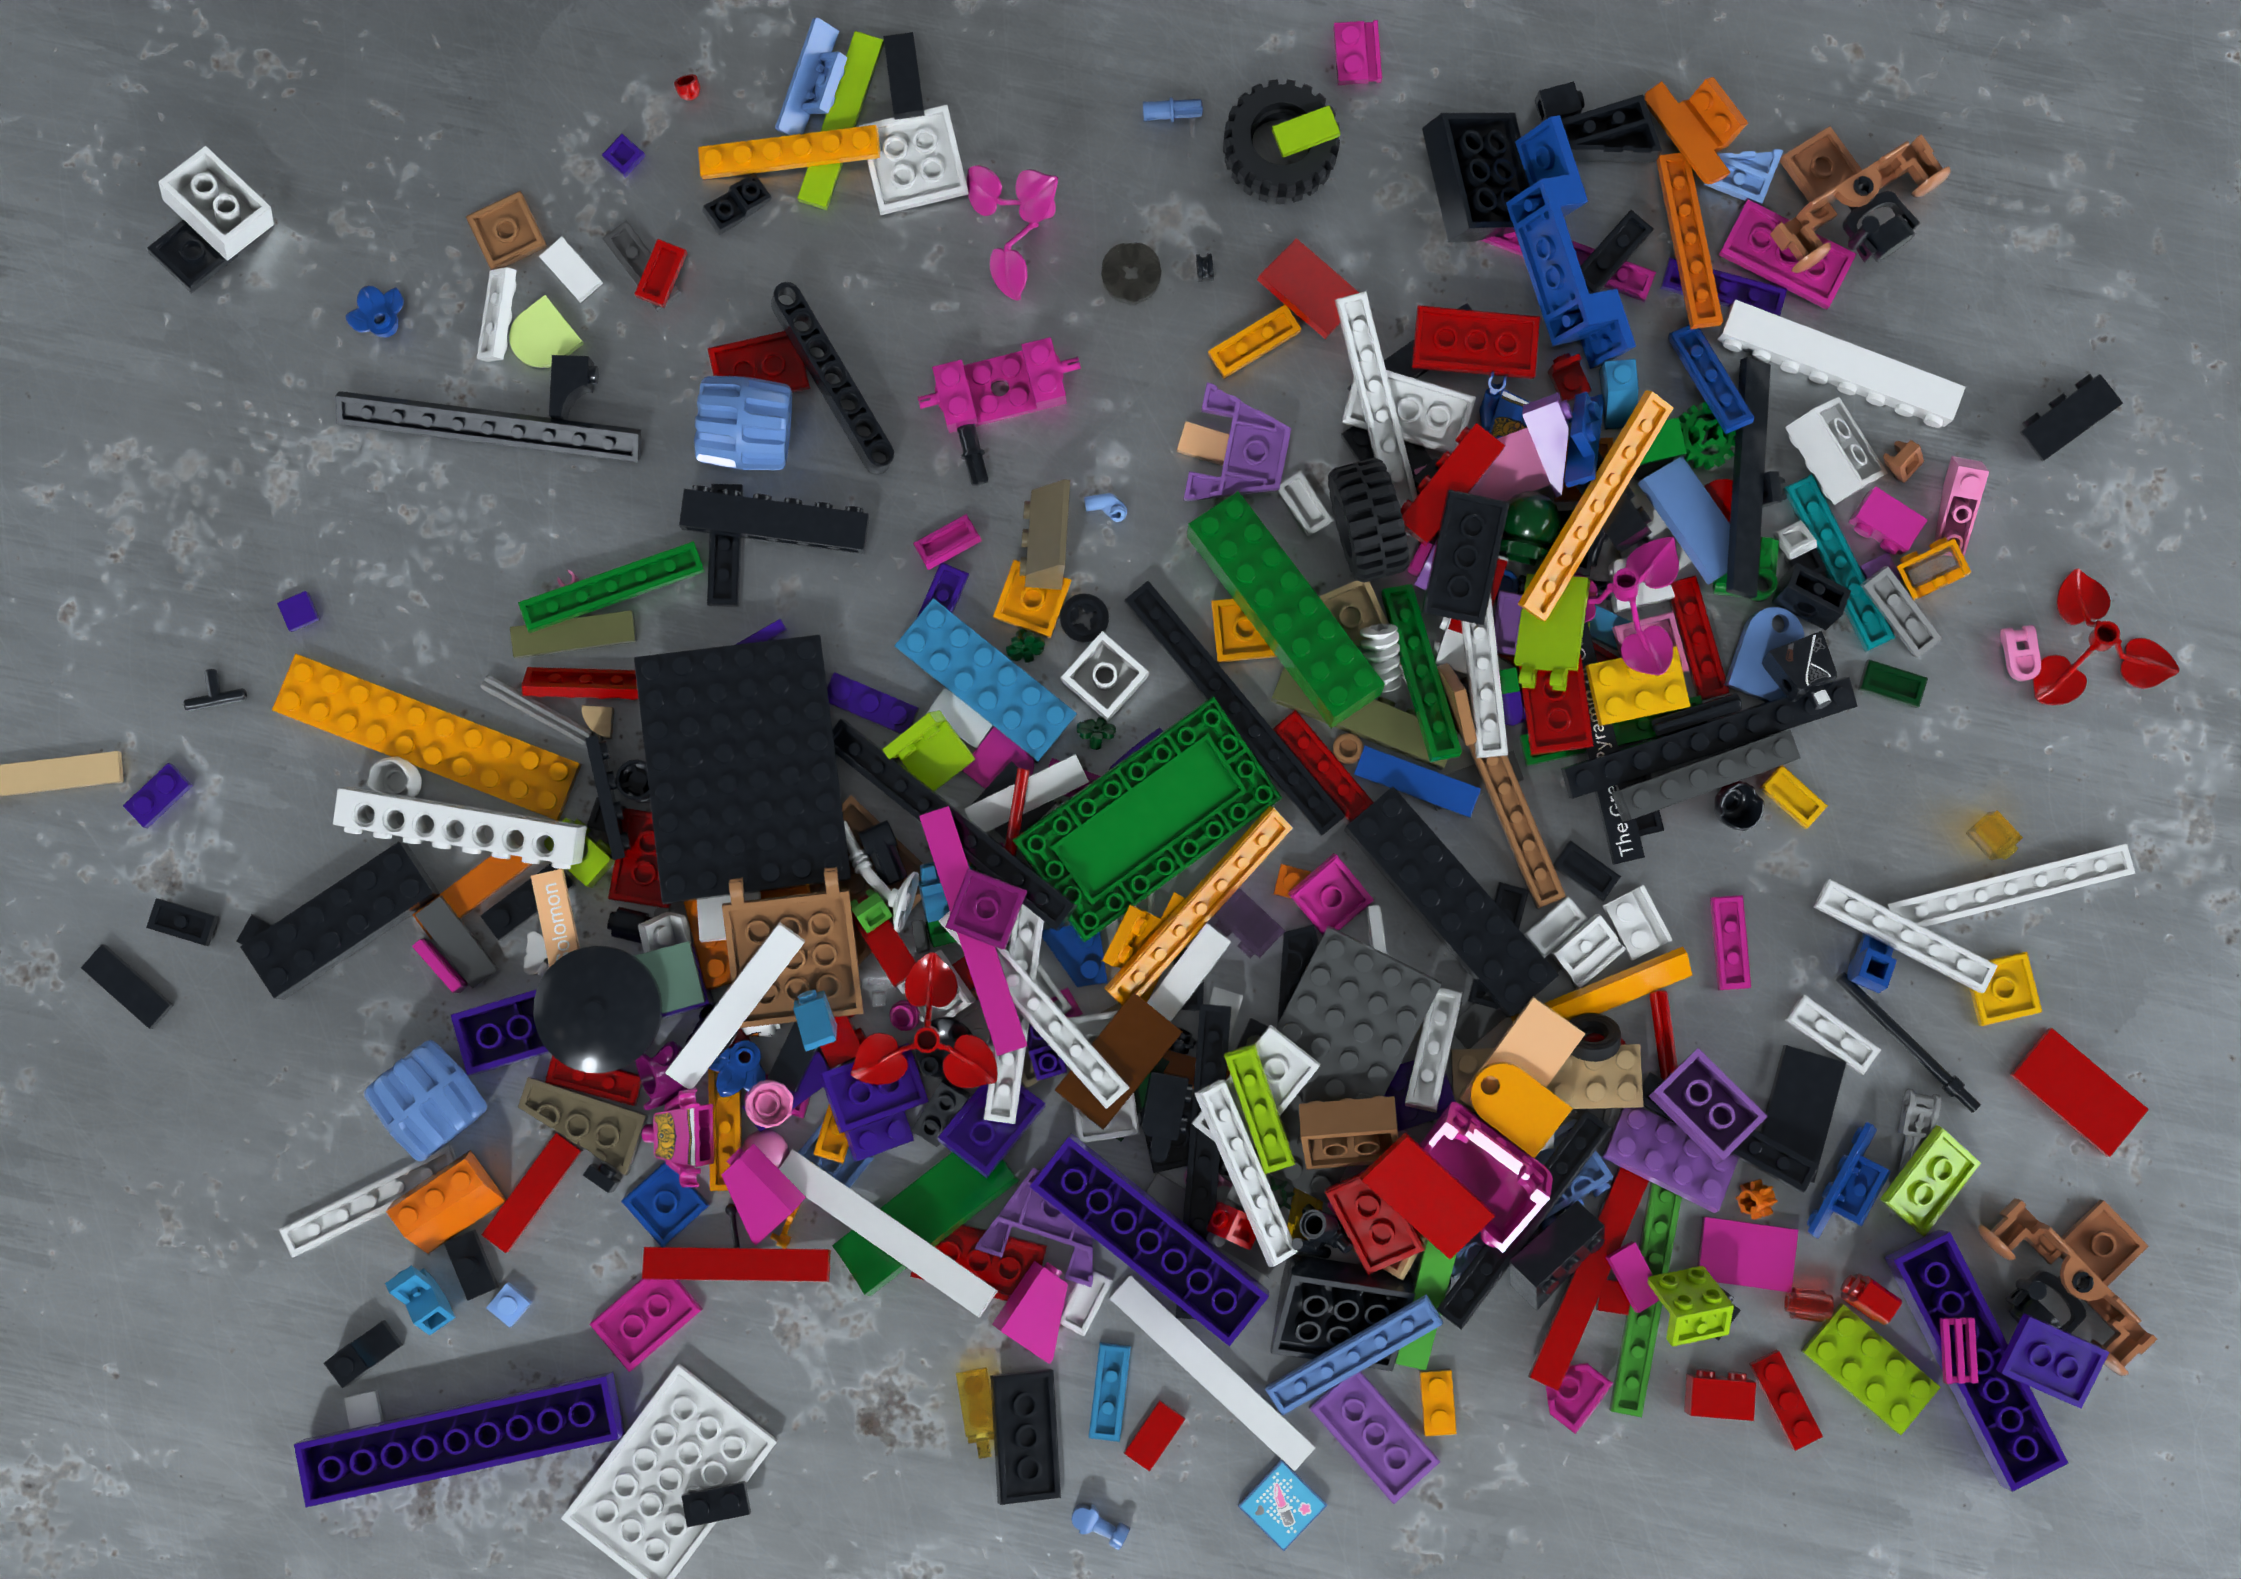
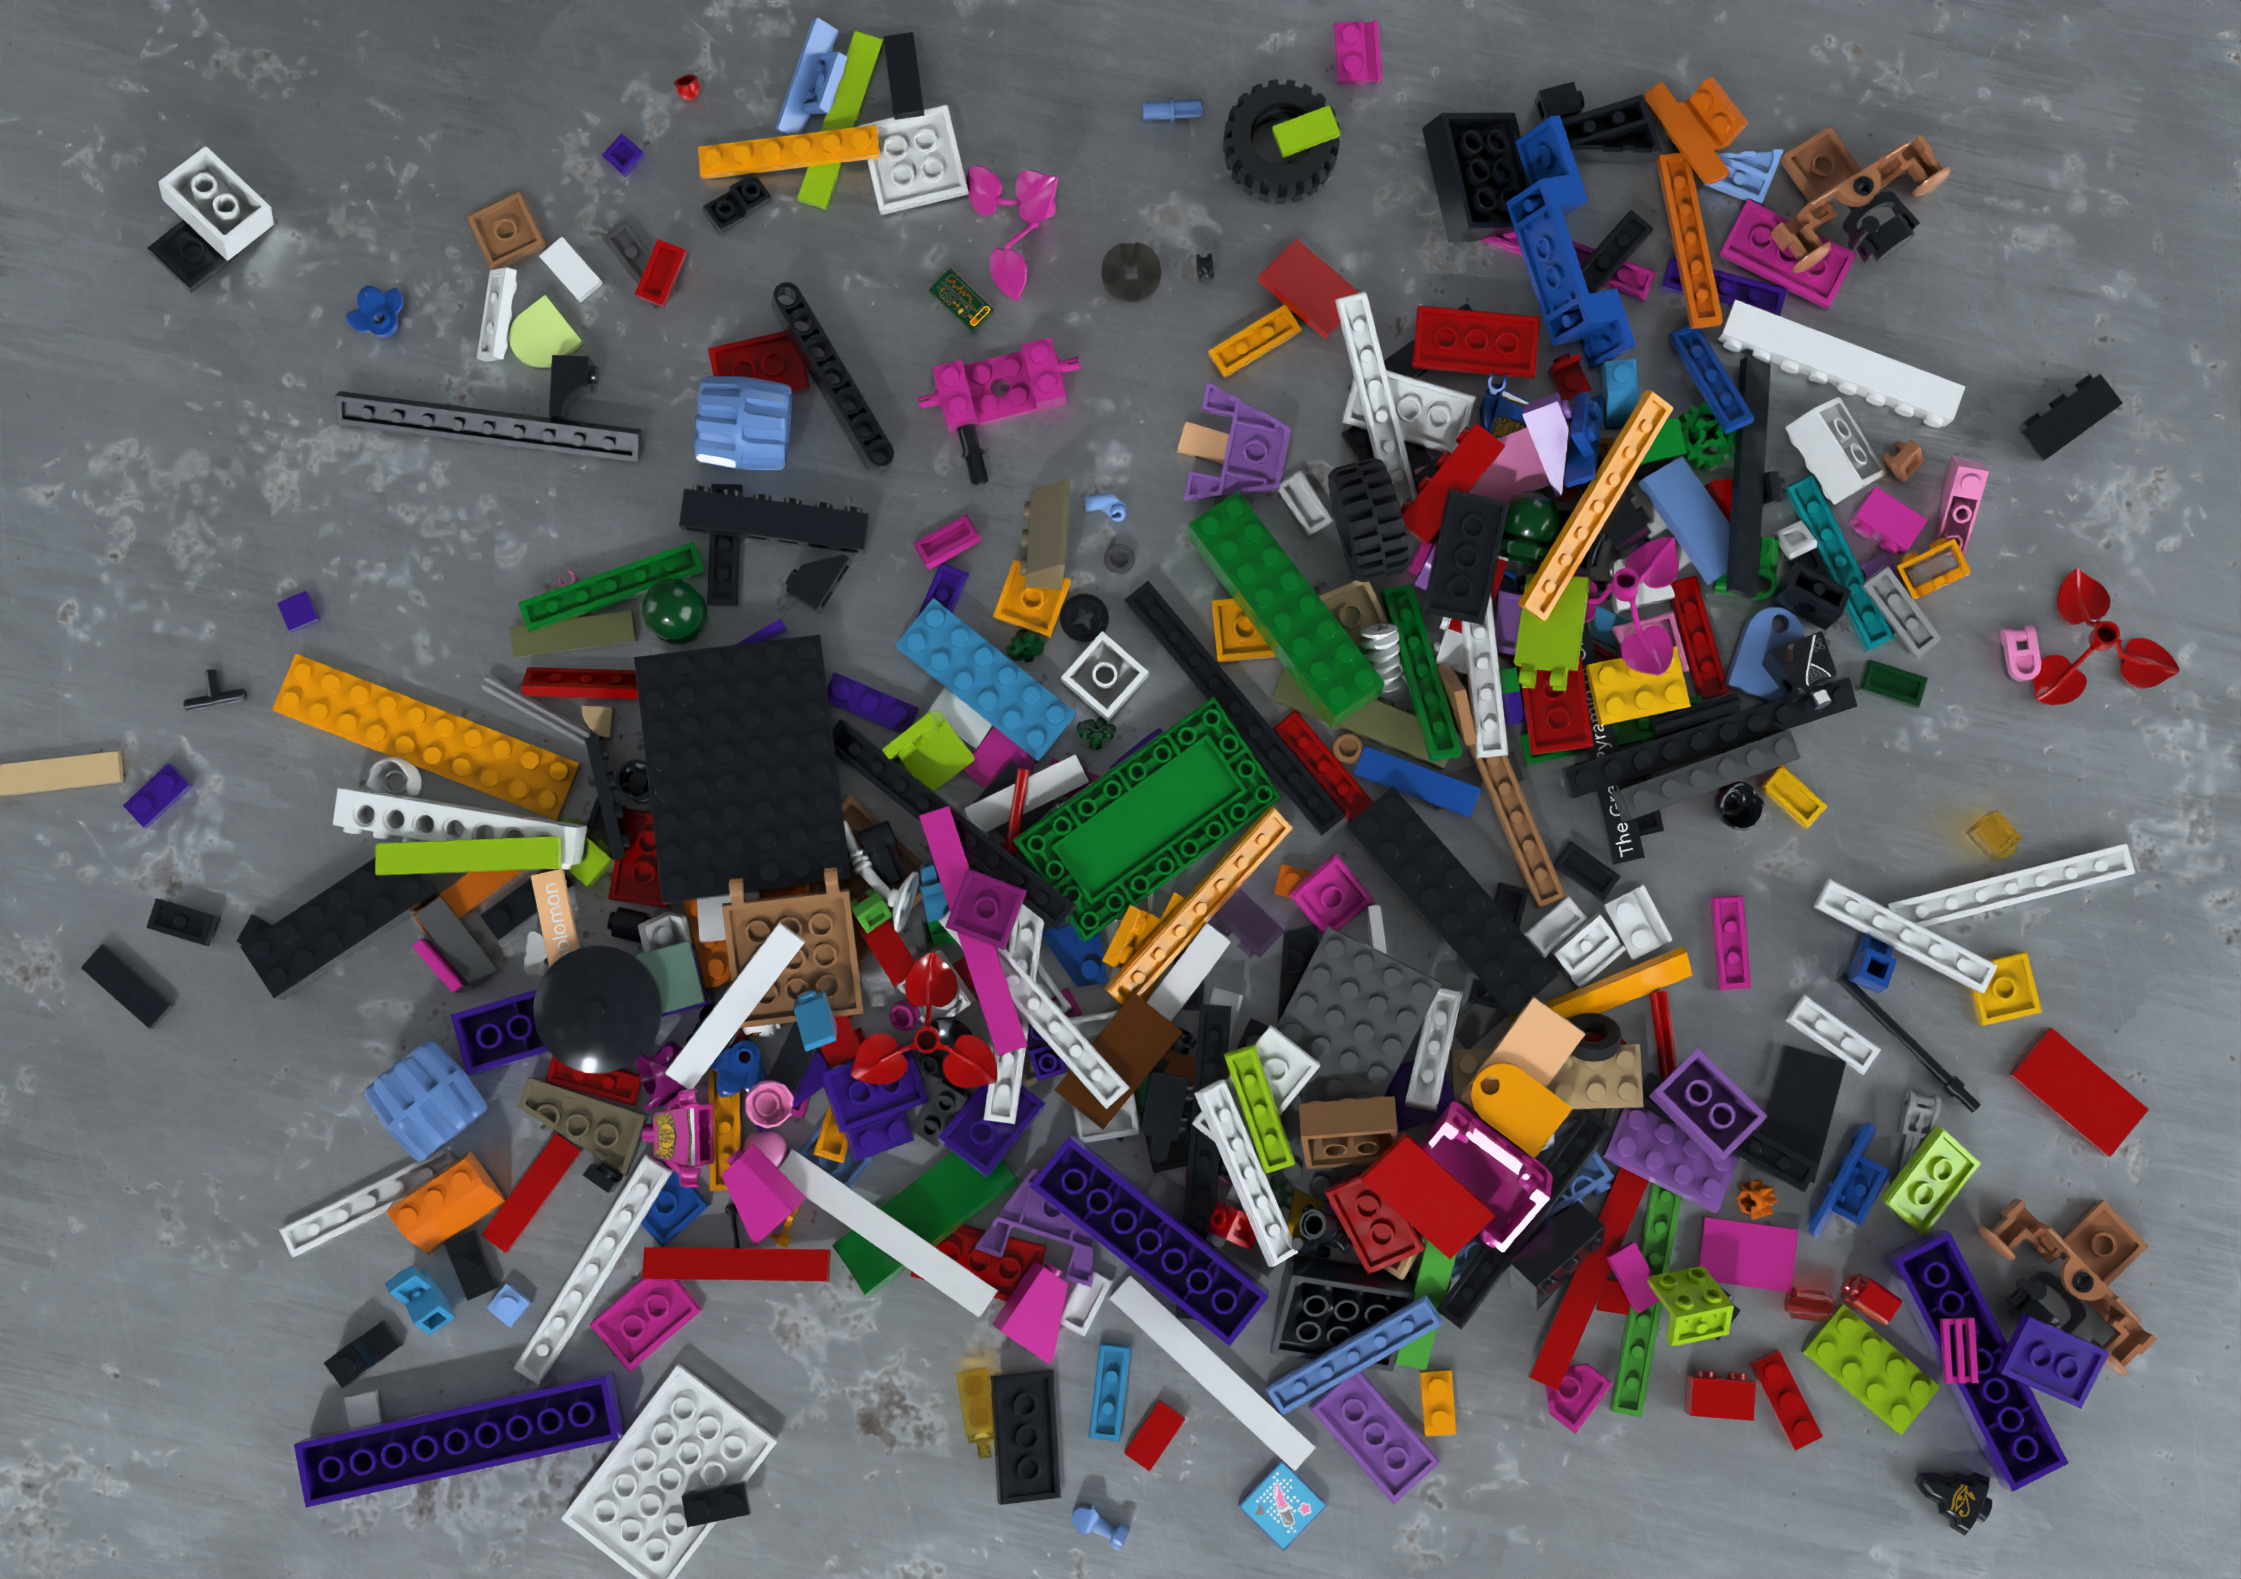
(468, 856): none -> lime tile
(593, 1269): none -> white tile
(675, 611): none -> dark green tile
(817, 581): none -> black slope
(961, 300): none -> dark green tile
(1119, 559): none -> flat silver tile
(1957, 1497): none -> black rock

